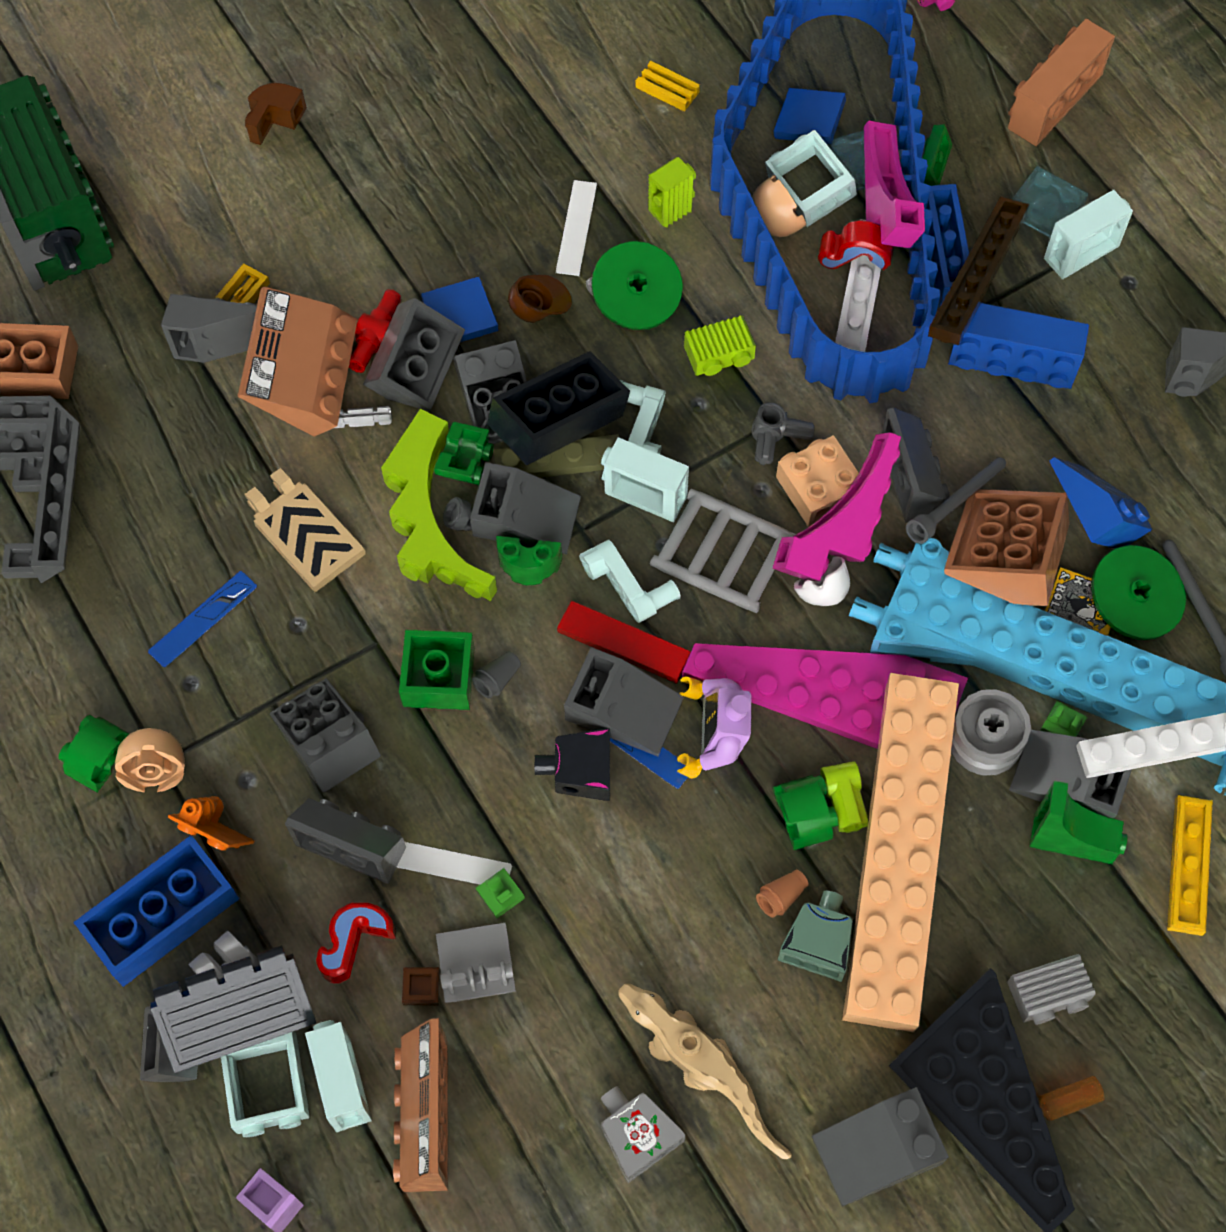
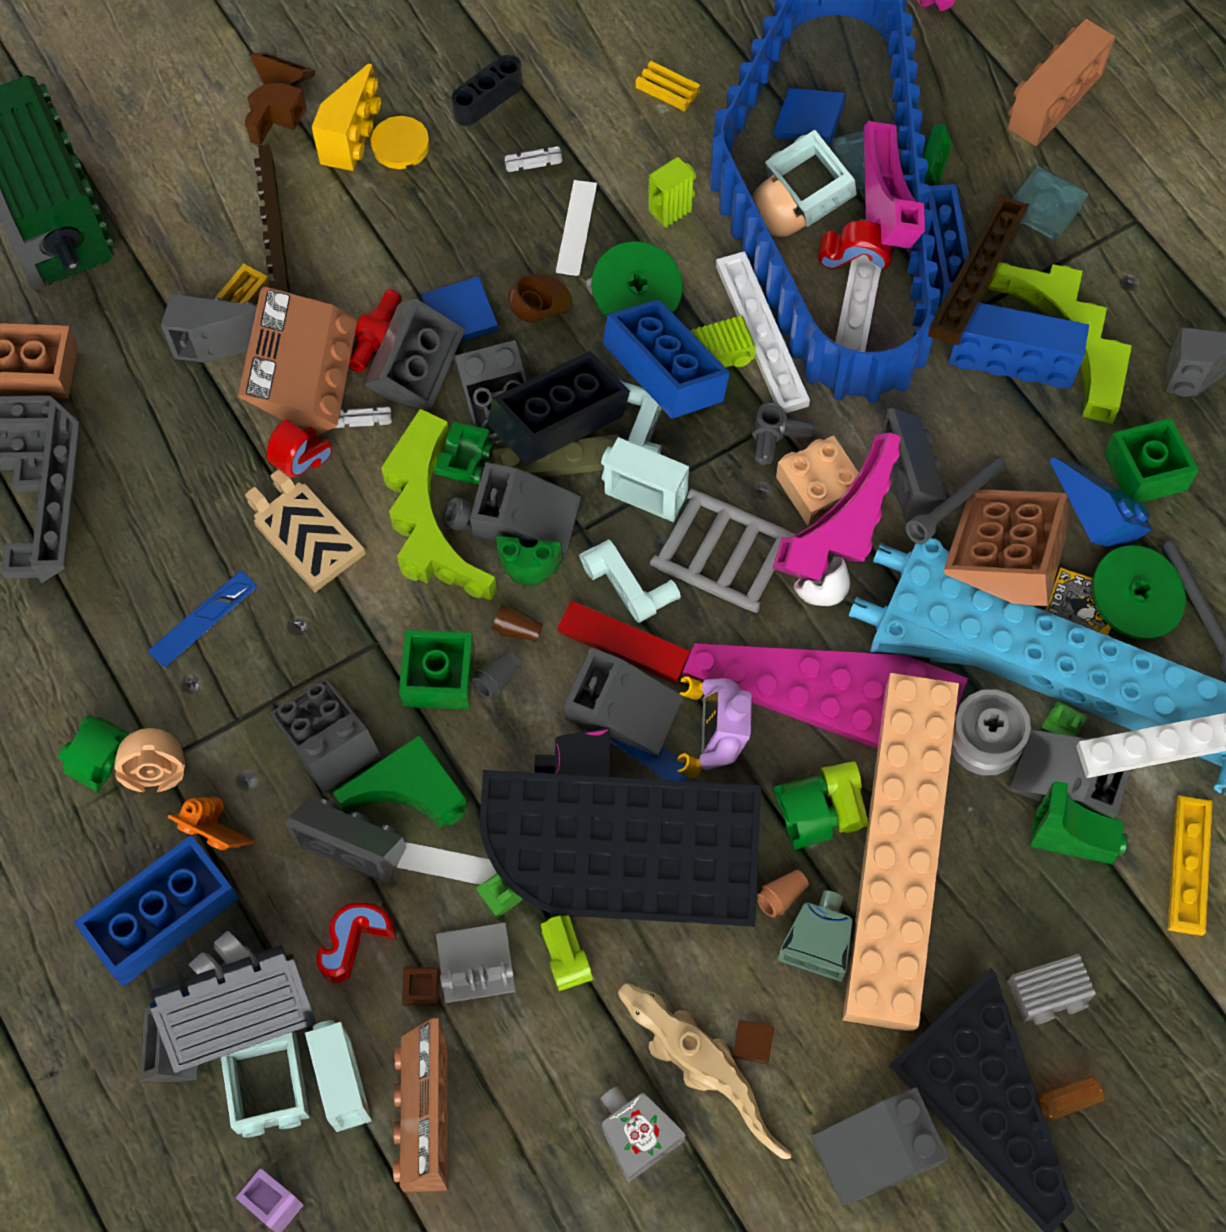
(271, 216): none -> dark brown plate
(279, 70): none -> reddish brown slope
(296, 450): none -> red animal
(347, 120): none -> yellow slope
(400, 142): none -> yellow tile
(408, 778): none -> green arch
(487, 90): none -> black beam
(516, 624): none -> reddish brown cone
(533, 159): none -> light grey axle
(567, 960): none -> lime piece
(625, 846): none -> black plate
(665, 358): none -> blue brick
(753, 1042): none -> reddish brown tile
(771, 349): none -> white plate
(1056, 296): none -> lime arch
(1088, 234): light aqua window -> none
(1151, 461): none -> green brick

